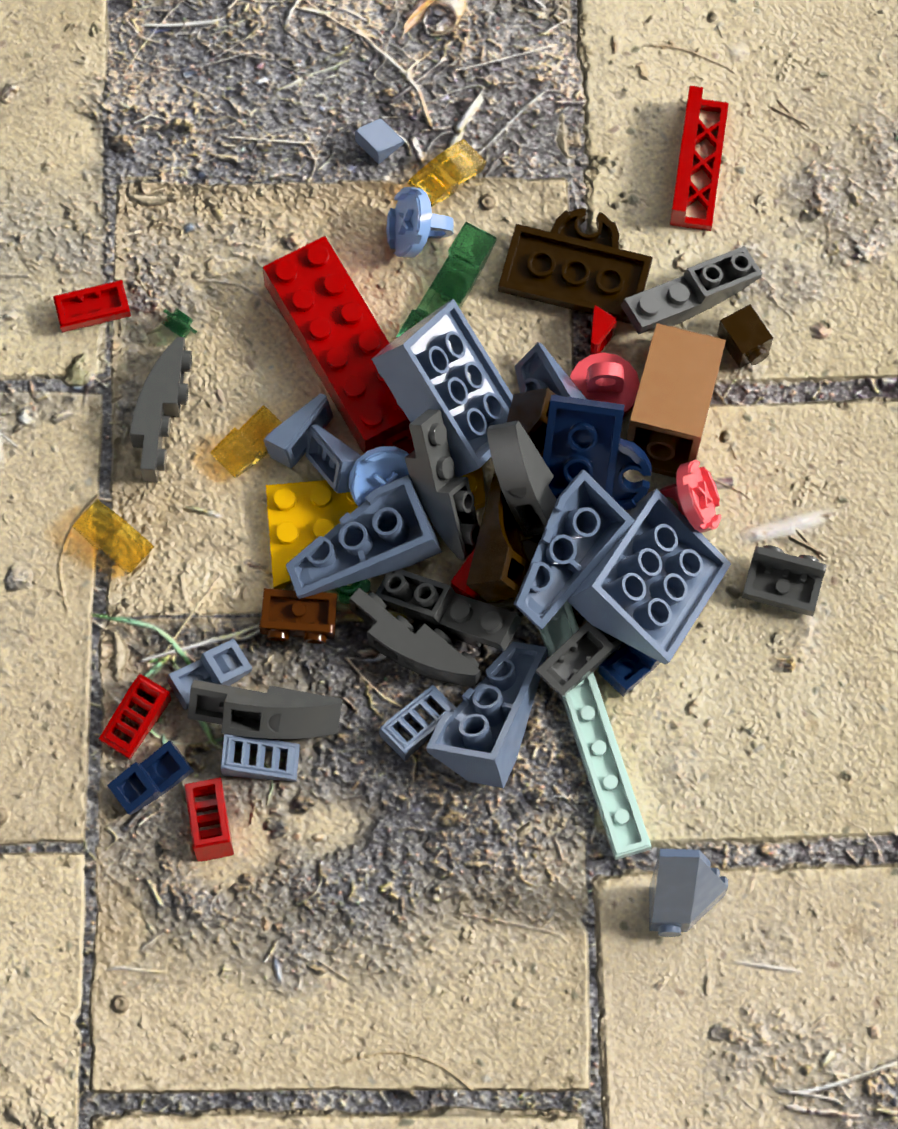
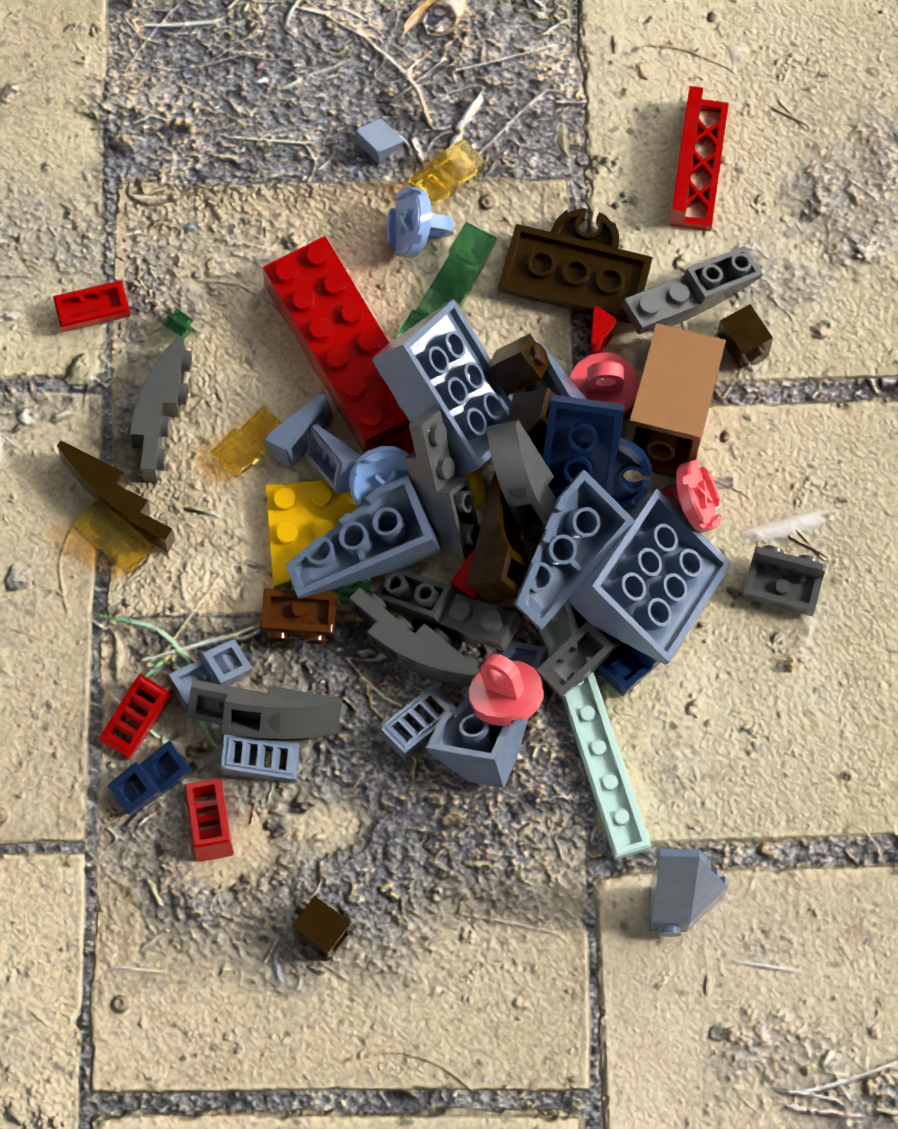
(108, 486): none -> dark brown slope
(320, 927): none -> dark brown brick
(505, 691): none -> coral tile
(518, 364): none -> dark brown brick

